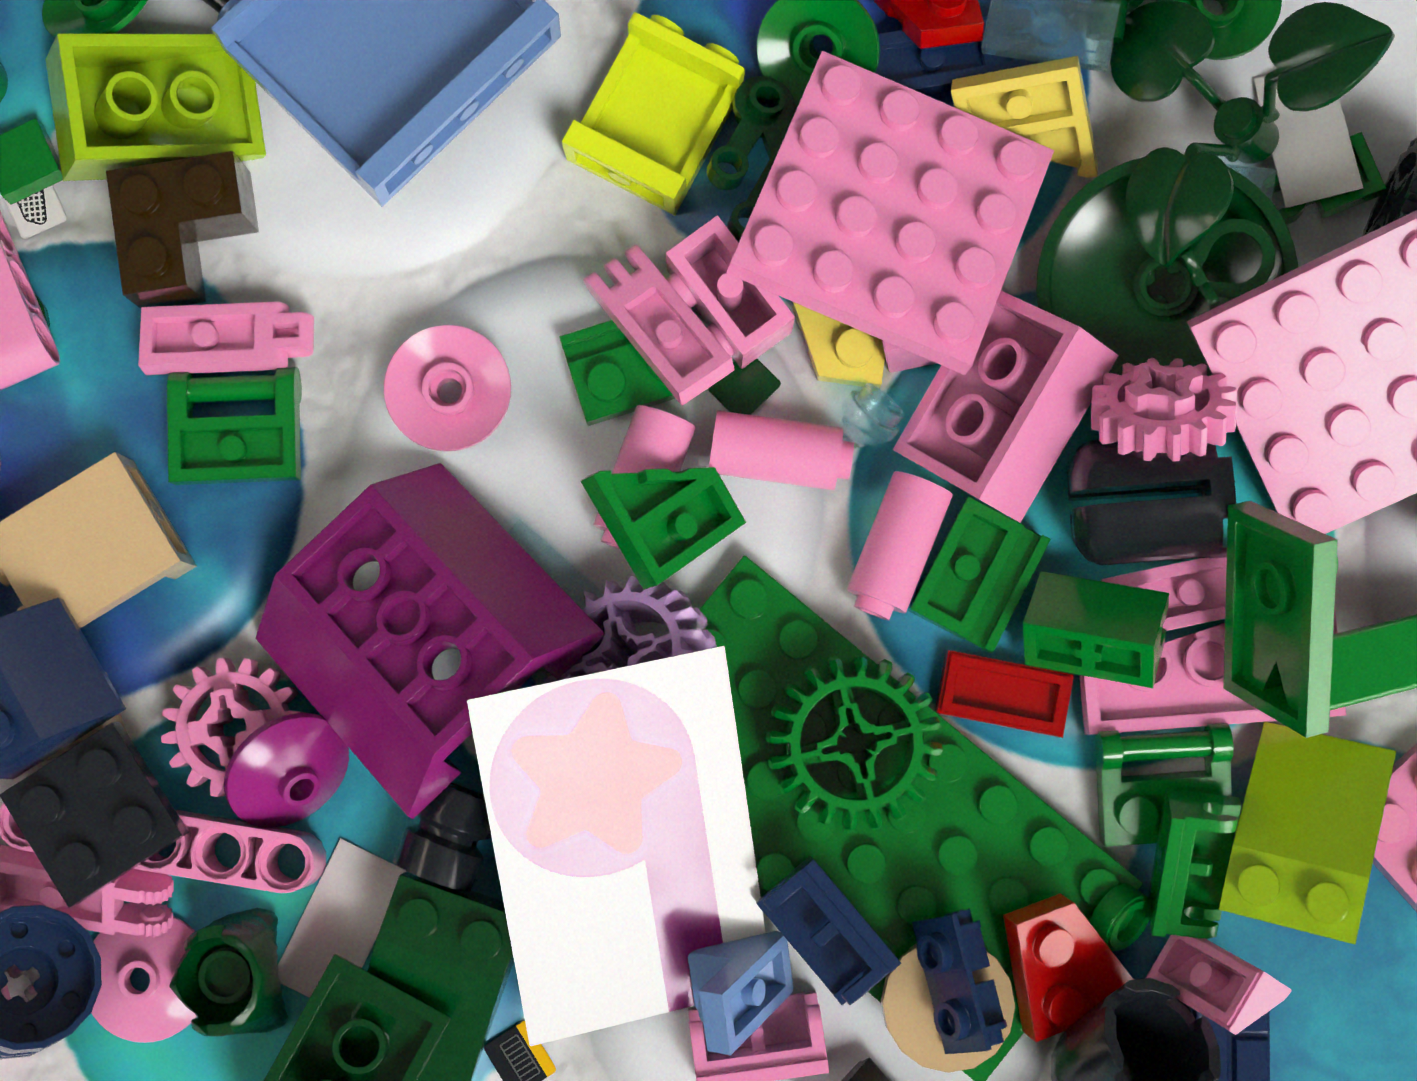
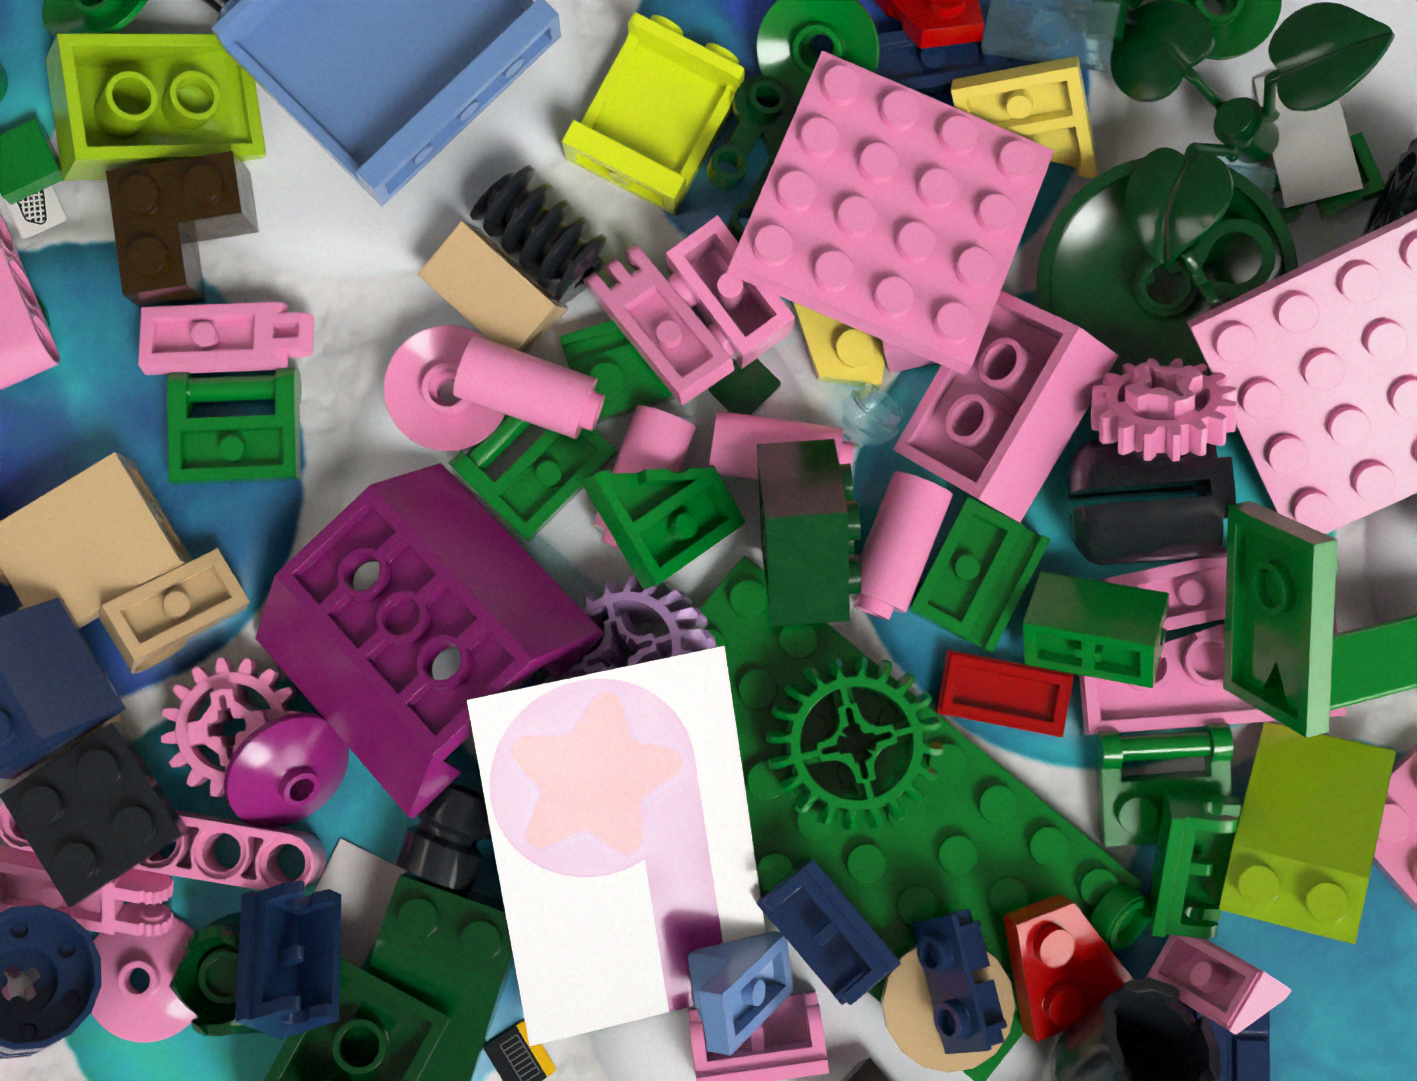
(167, 611): none -> tan plate
(288, 960): none -> dark blue hinge
(491, 289): none -> tan hinge
(528, 388): none -> bright pink brick
(539, 480): none -> green plate
(540, 233): none -> black piece
(807, 532): none -> dark green brick

